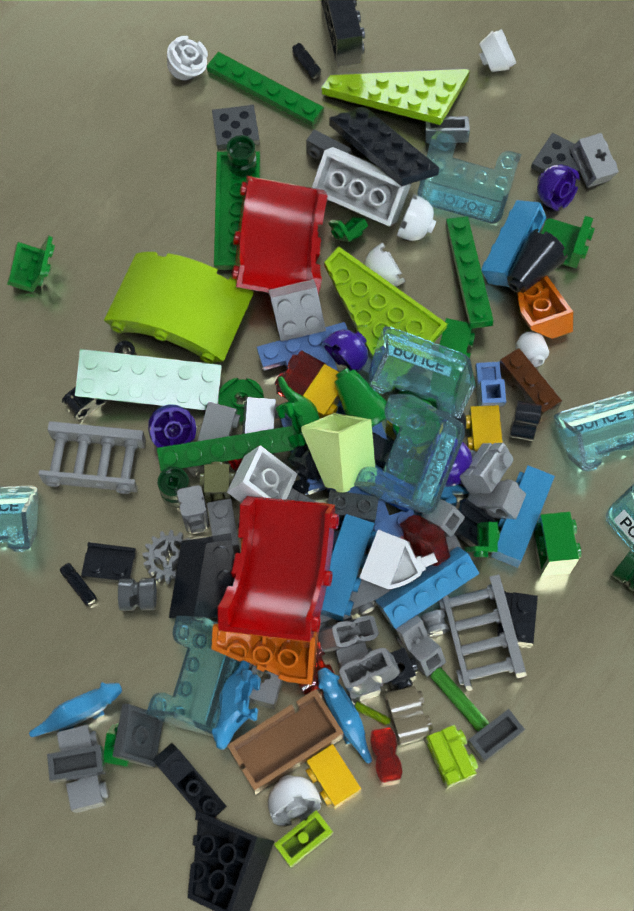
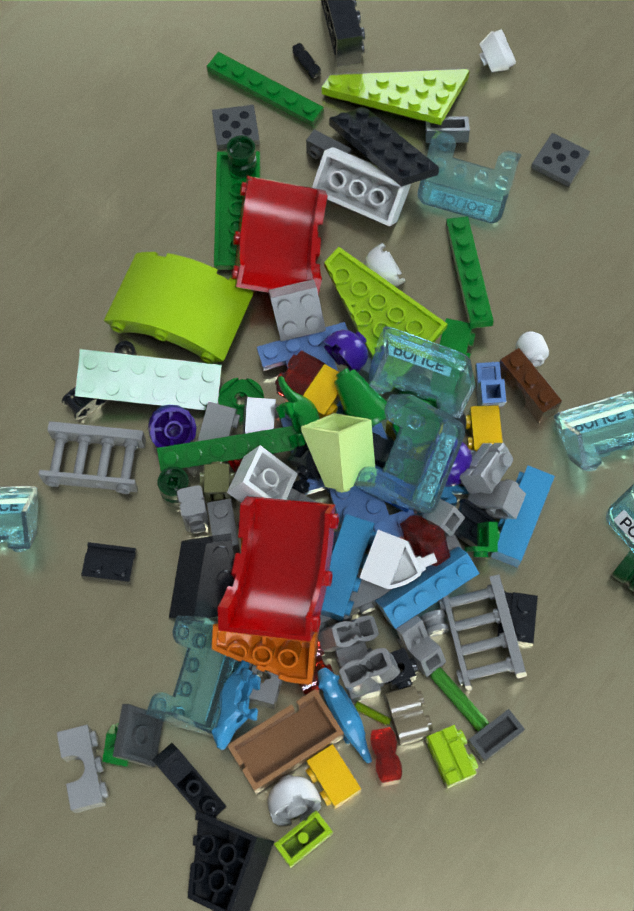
(30, 265): green bracket -> none
(76, 764): dark grey piece -> none
(78, 584): black axle -> none
(79, 709): dark azure animal -> none
(137, 594): dark grey wheel -> none
(159, 556): light grey gear -> none
(186, 58): white cone -> none
(348, 231): green bracket -> none
(354, 504): dark grey piece -> none
(417, 220): white cylinder -> none
(520, 222): dark azure brick -> none
(525, 420): black axle -> none
(536, 260): black cone -> none
(546, 309): orange wedge -> none
(556, 543): green brick -> none
(557, 186): dark purple cylinder -> none
(572, 238): green bracket -> none
(594, 160): light grey brick -> none

